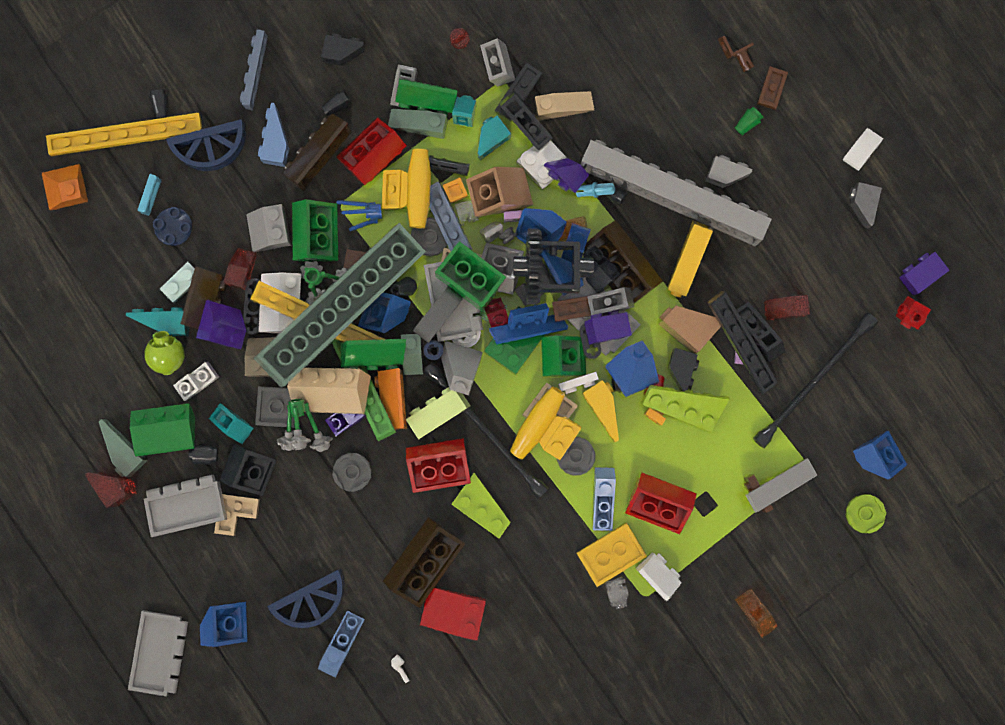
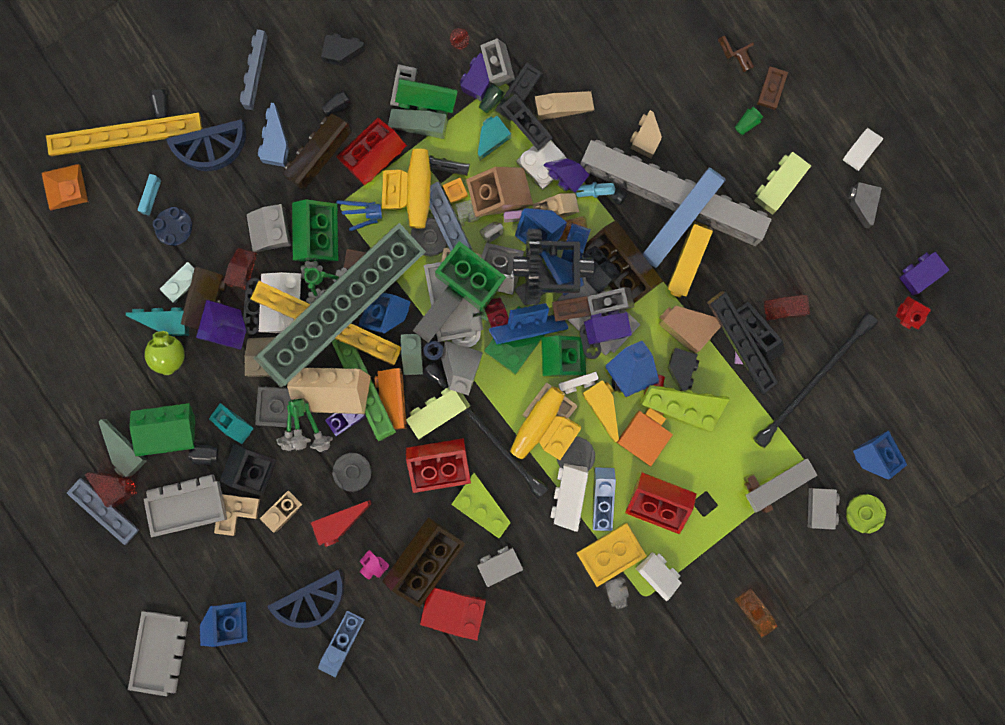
(108, 517): none -> sand blue plate
(196, 381): white slope -> none
(281, 511): none -> tan slope
(334, 526): none -> red slope
(371, 565): none -> dark pink piece
(372, 353): green slope -> none
(396, 663): white hand -> none
(404, 287): black cone -> none
(464, 111): teal slope -> none
(477, 79): none -> dark purple slope
(491, 98): none -> clear green cone
(499, 566): none -> light grey brick
(508, 235): dark grey bush -> none
(561, 204): none -> tan slope
(569, 496): none -> white slope
(644, 438): none -> orange slope
(648, 136): none -> tan slope
(683, 217): none -> medium blue tile
(725, 172): light grey slope -> none
(781, 182): none -> yellowish green brick
(823, 508): none -> light grey brick

